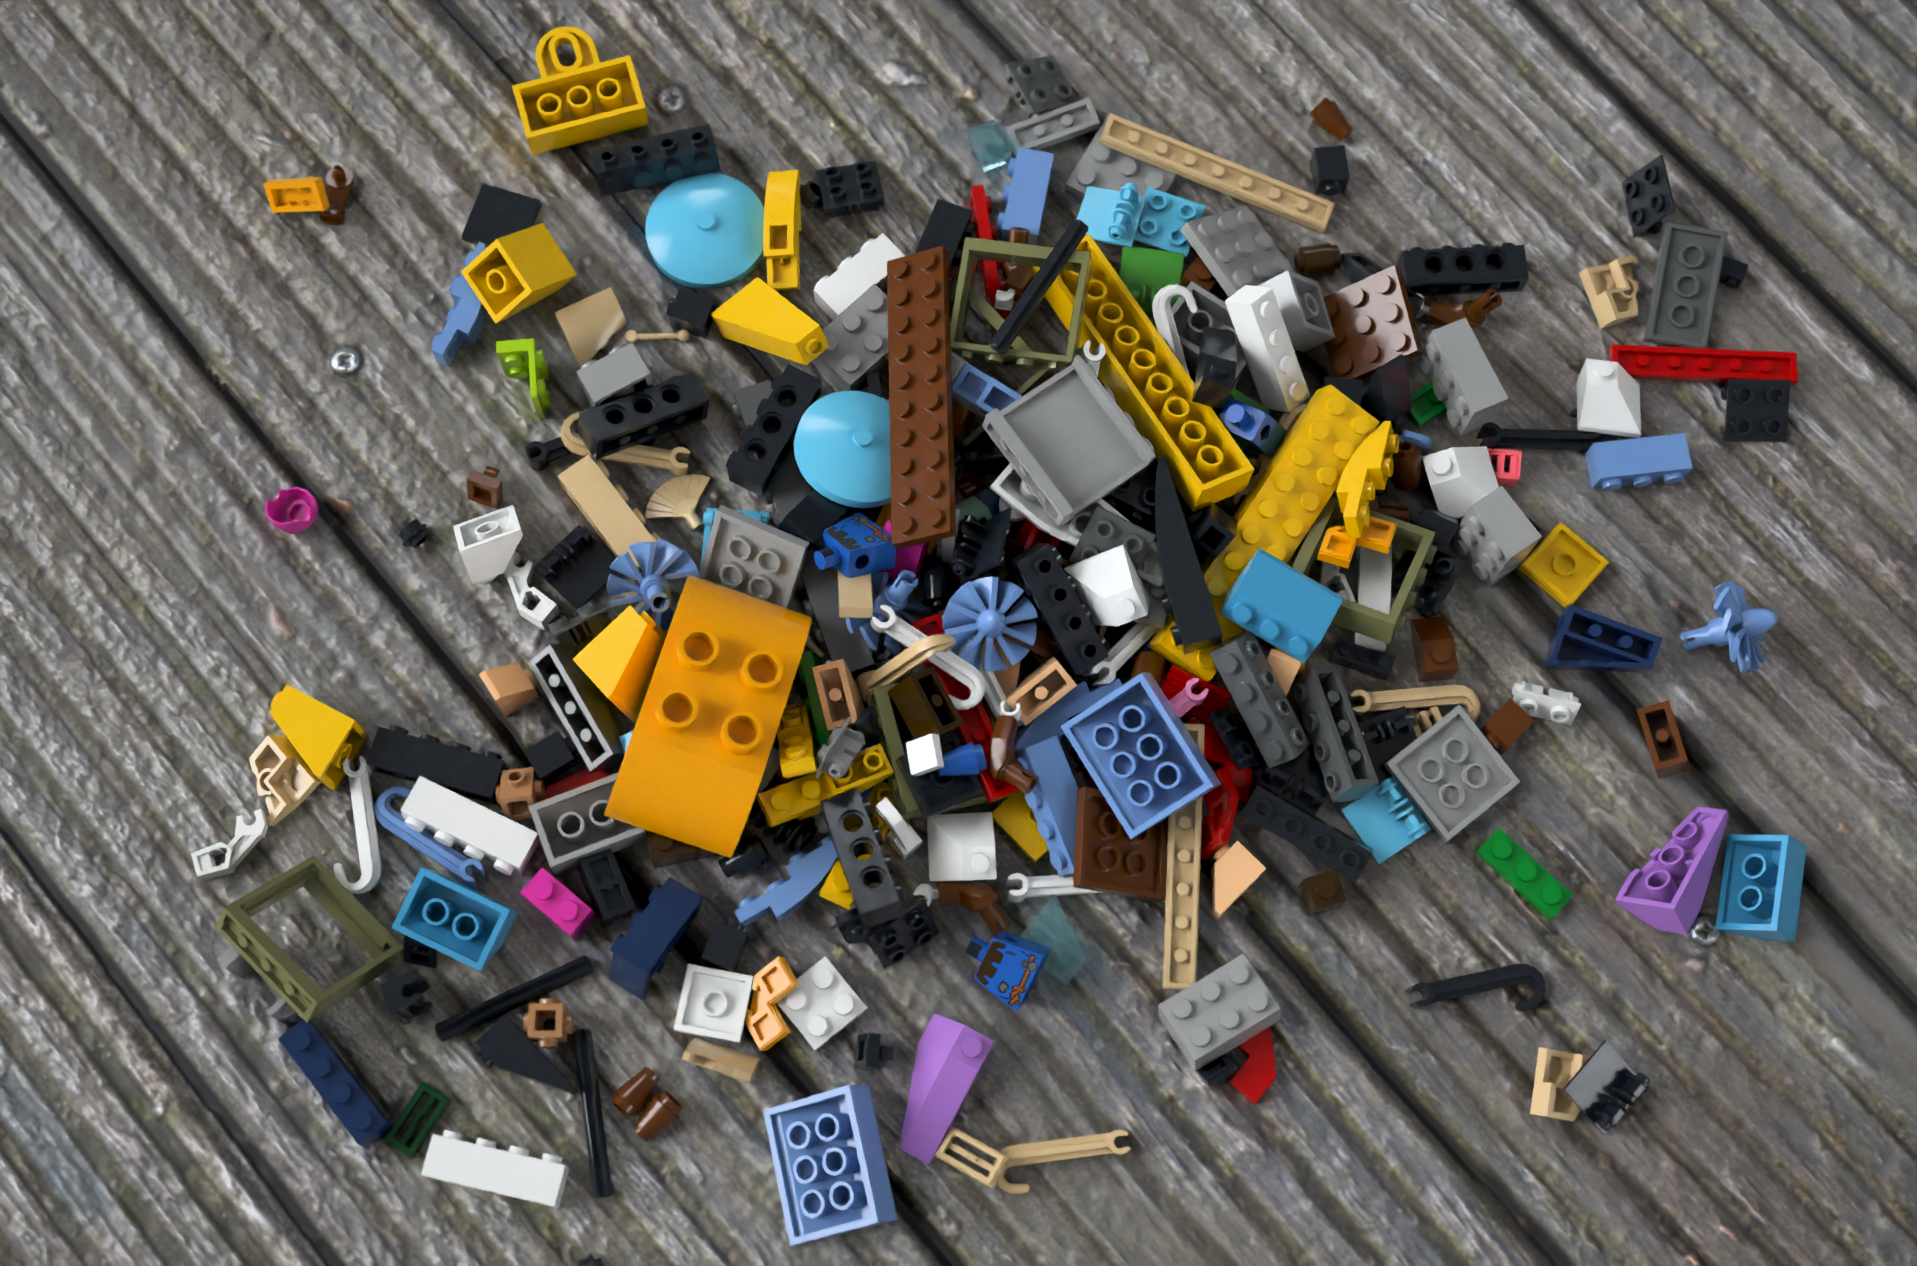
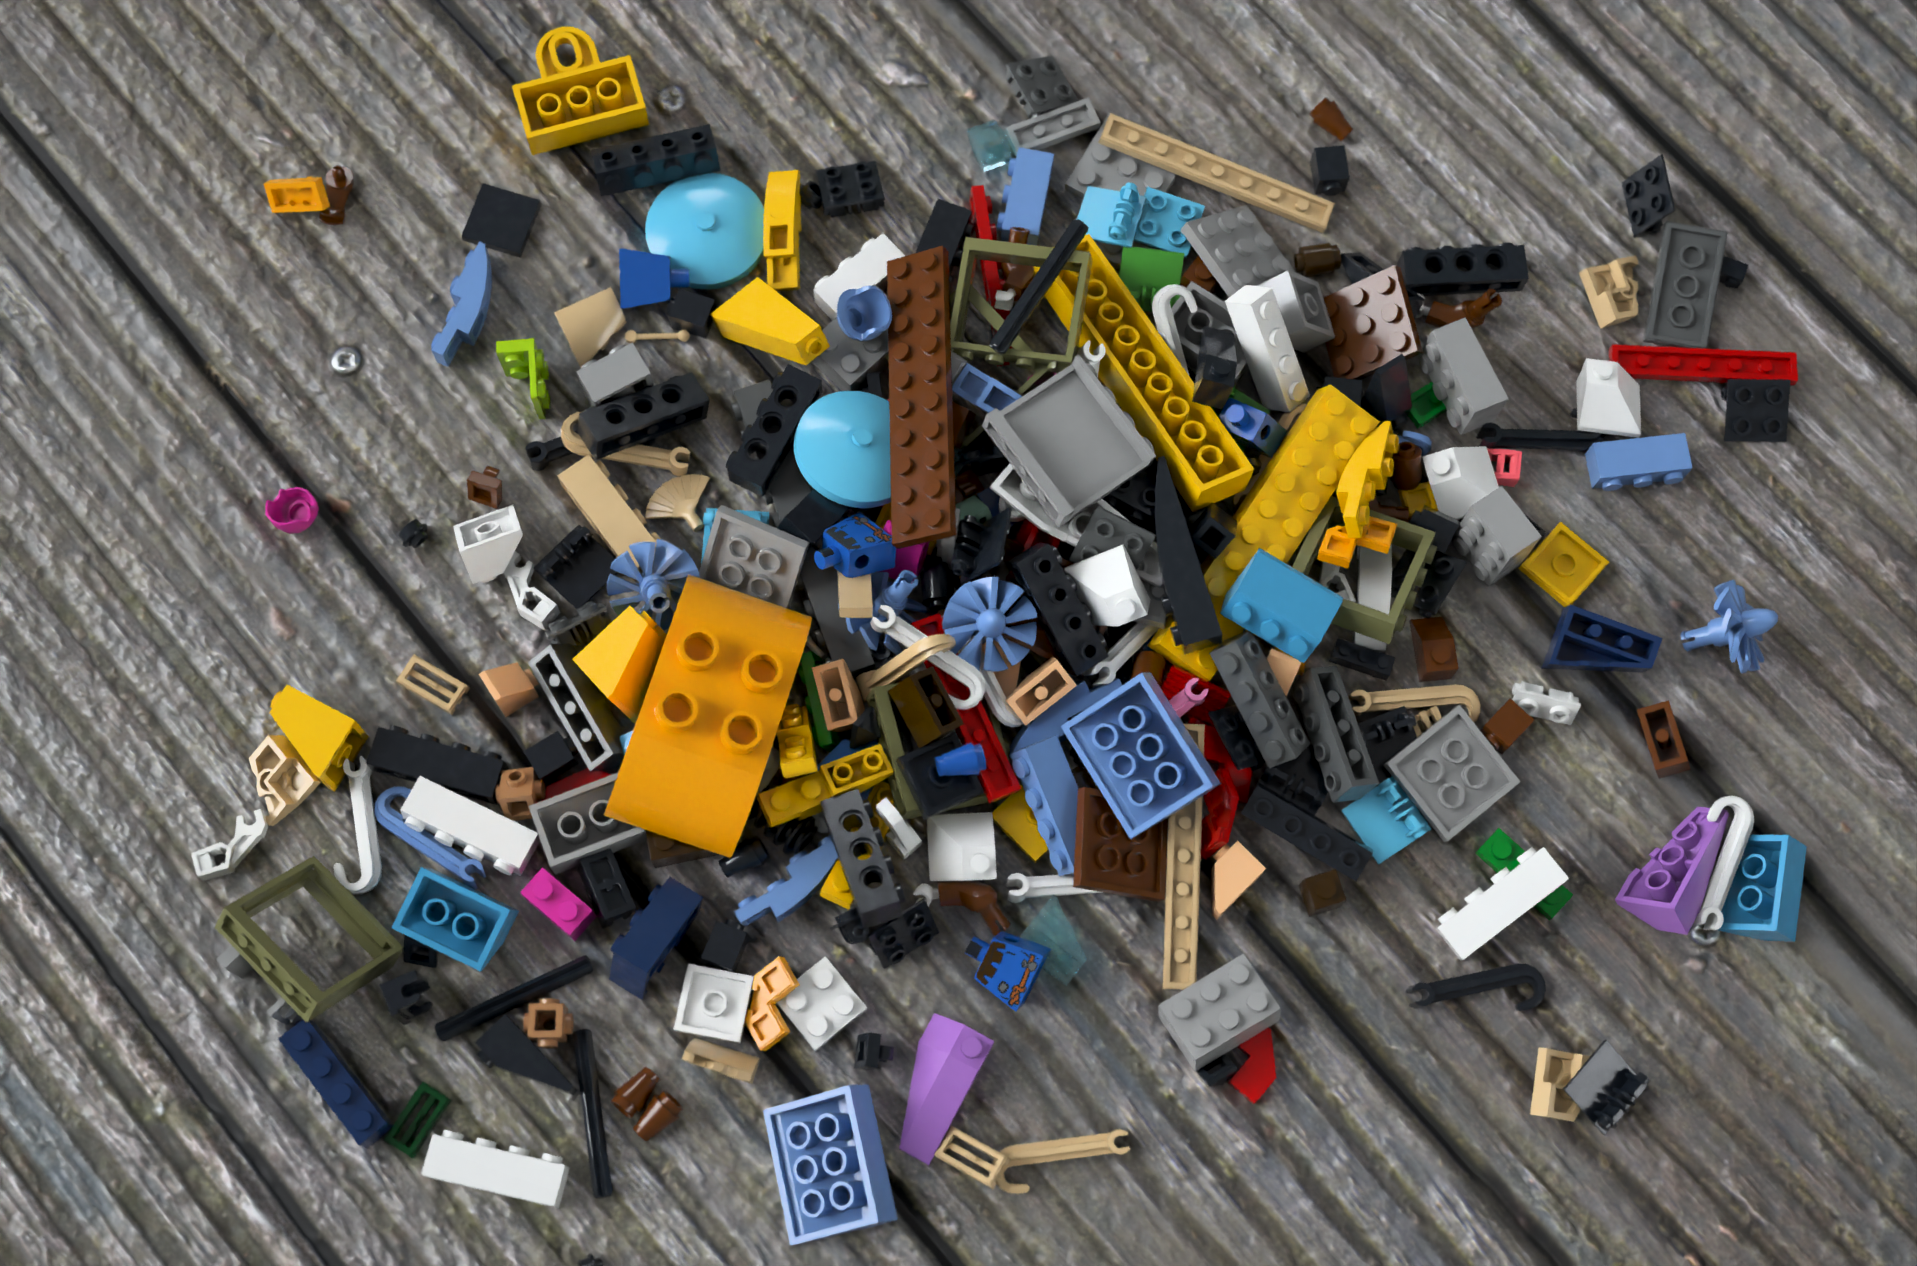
(455, 698): none -> tan tile
(518, 271): yellow slope -> none
(648, 278): none -> blue torso
(842, 749): light grey hinge -> none
(864, 313): none -> medium blue helmet
(924, 754): white tile -> none
(1001, 752): reddish brown arm -> none
(1417, 498): none -> yellow tile
(1501, 903): none -> white brick
(1727, 861): none -> white piece

